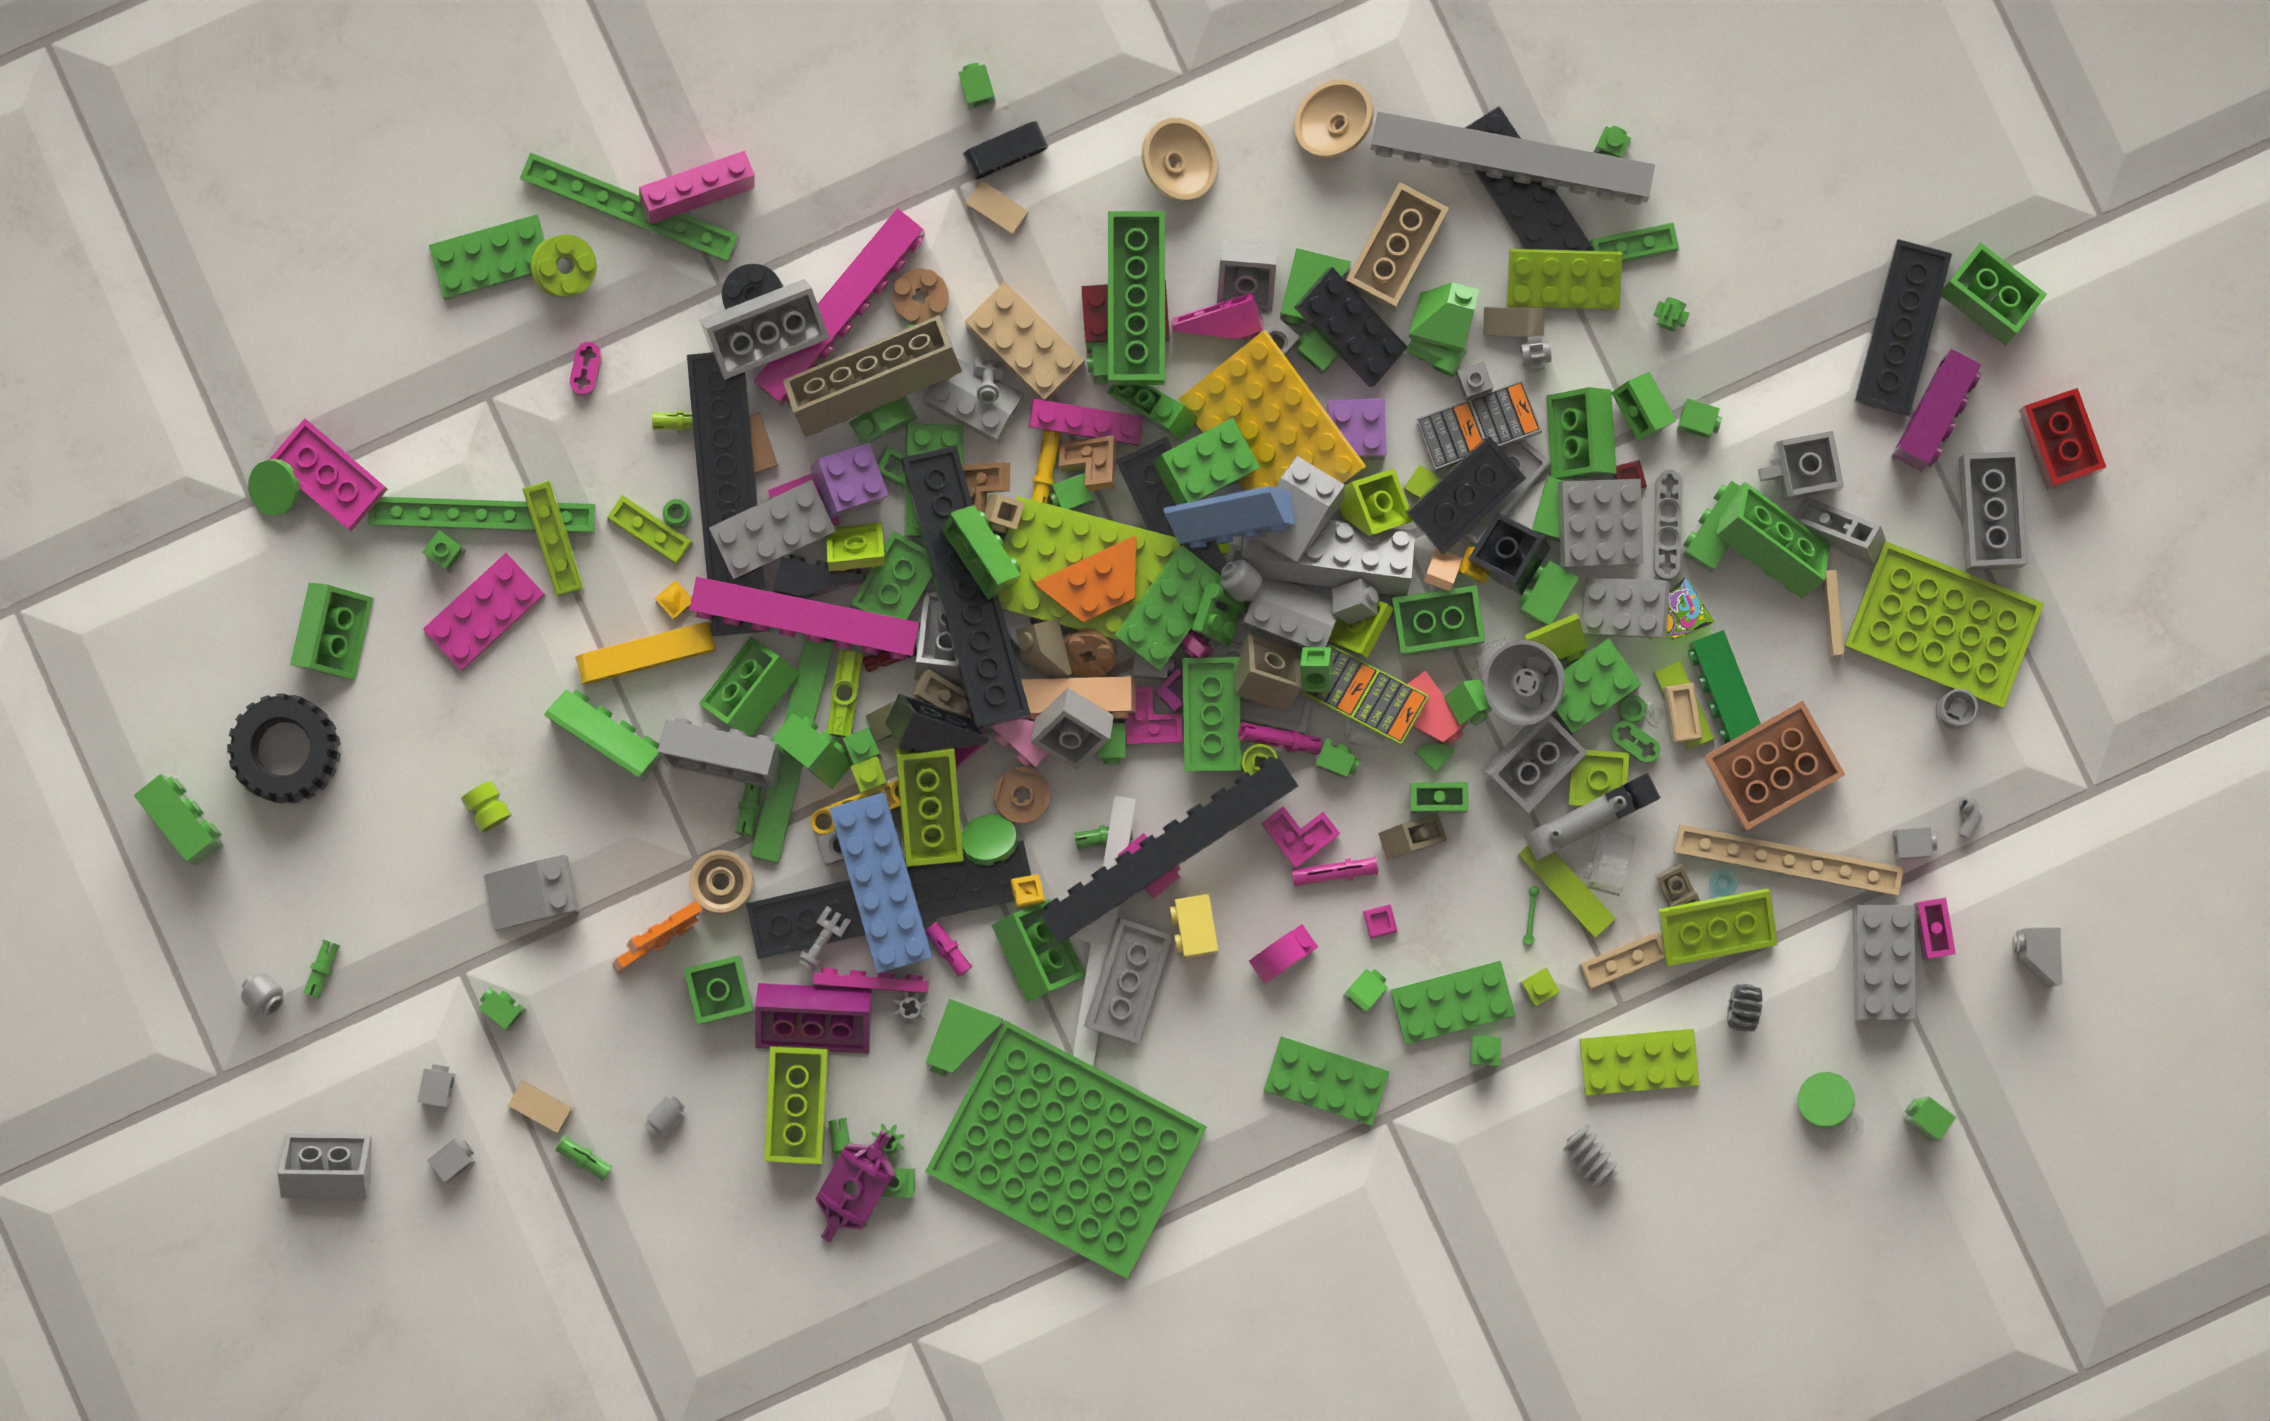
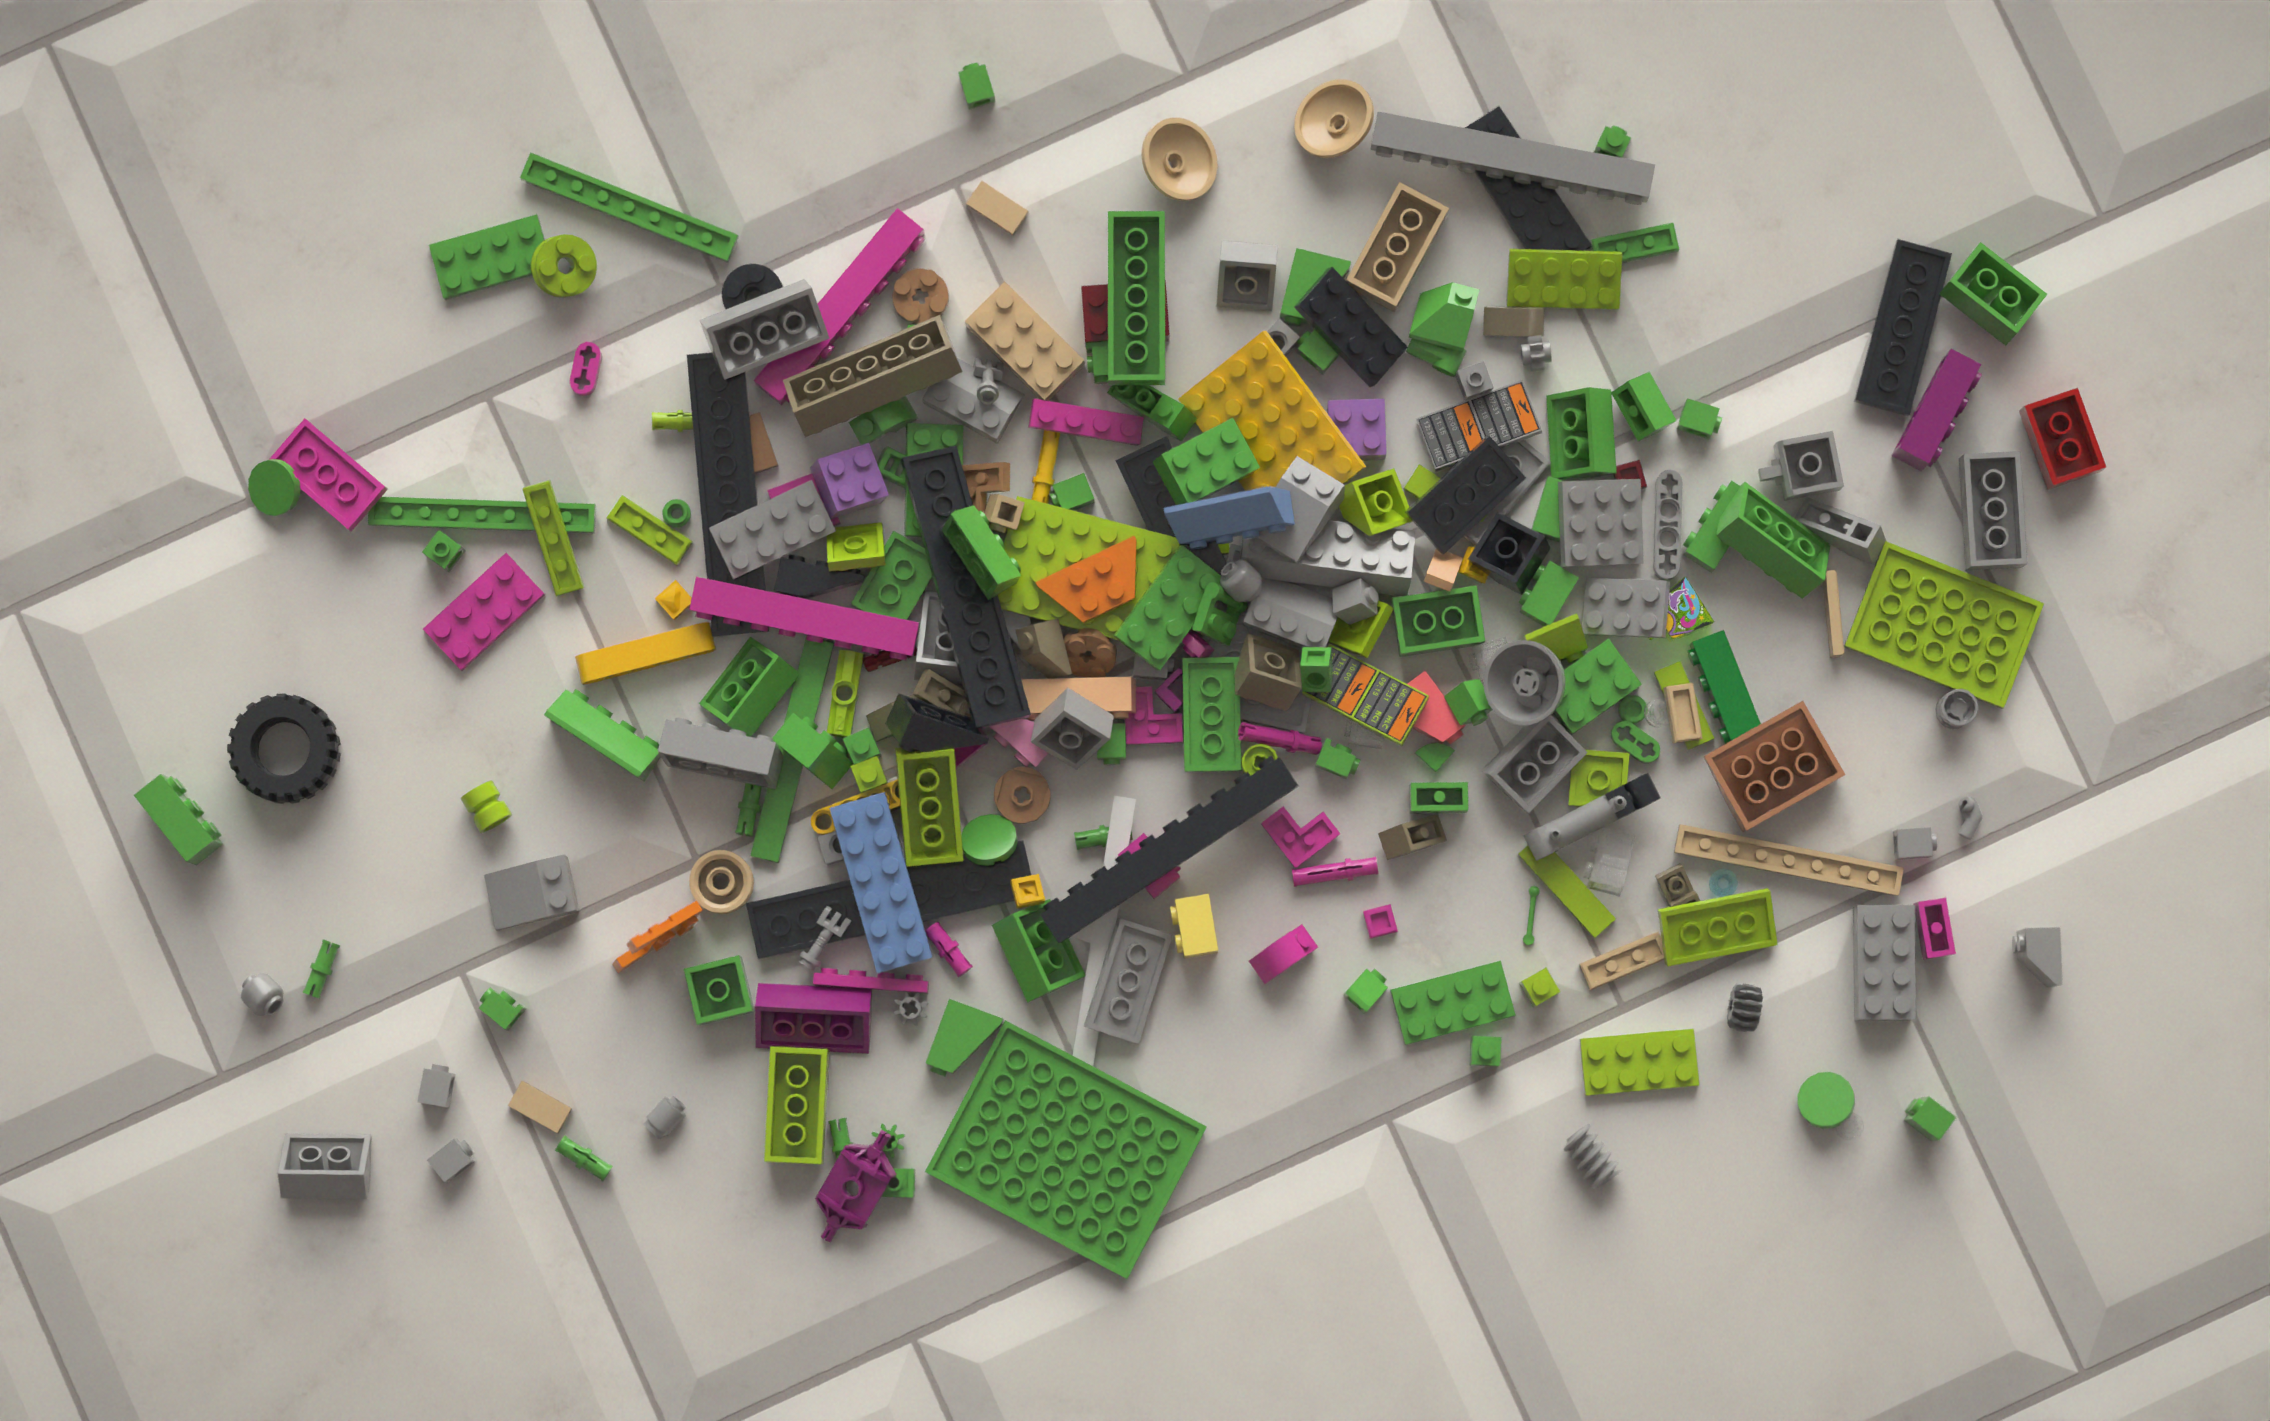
(331, 630): bright green slope -> none
(696, 187): dark pink brick -> none
(1005, 150): black beam -> none
(1094, 456): medium nougat plate -> none
(1227, 319): dark pink slope -> none
(1326, 1081): bright green plate -> none
(1671, 314): bright green gear -> none

